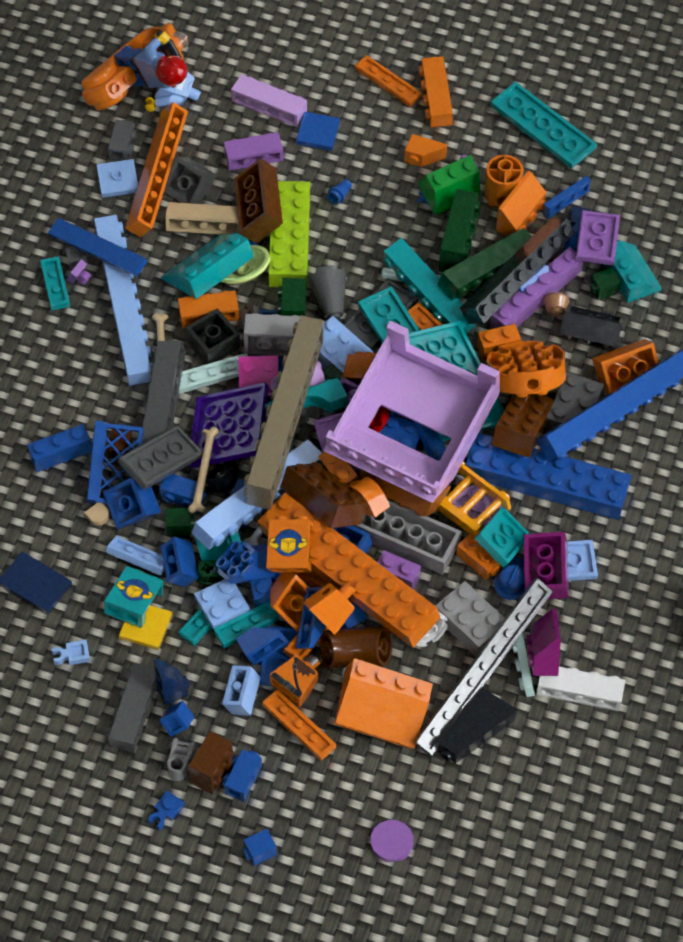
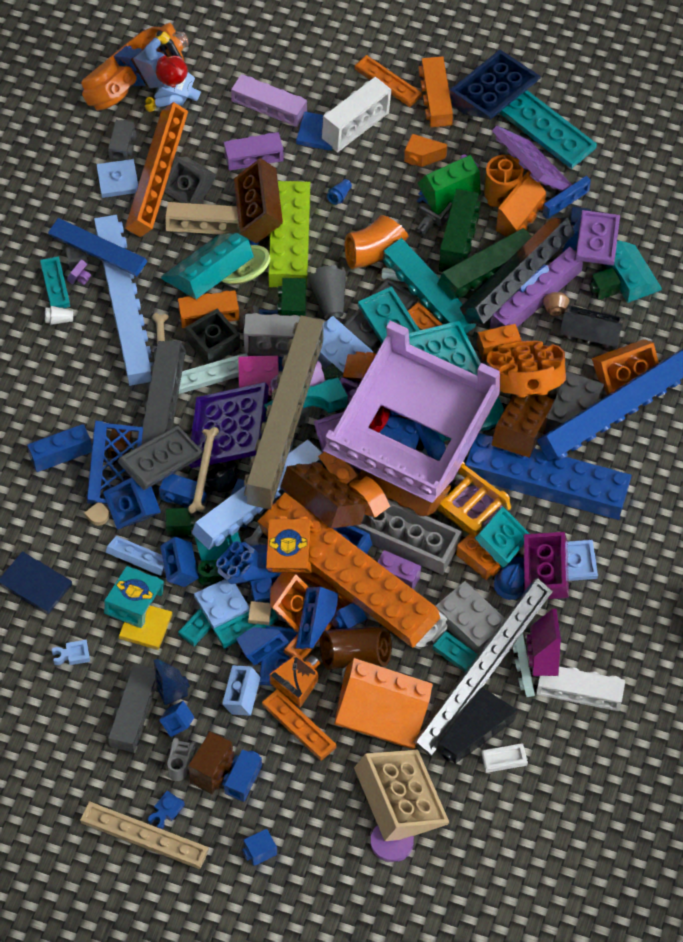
(58, 315): none -> white cone
(144, 835): none -> tan plate
(259, 613): none -> tan tile
(331, 605): orange torso -> none
(356, 114): none -> white brick
(368, 245): none -> orange brick
(400, 794): none -> tan slope
(431, 218): none -> dark grey bracket
(454, 651): none -> teal plate
(492, 86): none -> dark blue slope
(504, 758): none -> white tile
(531, 159): none -> medium lavender plate

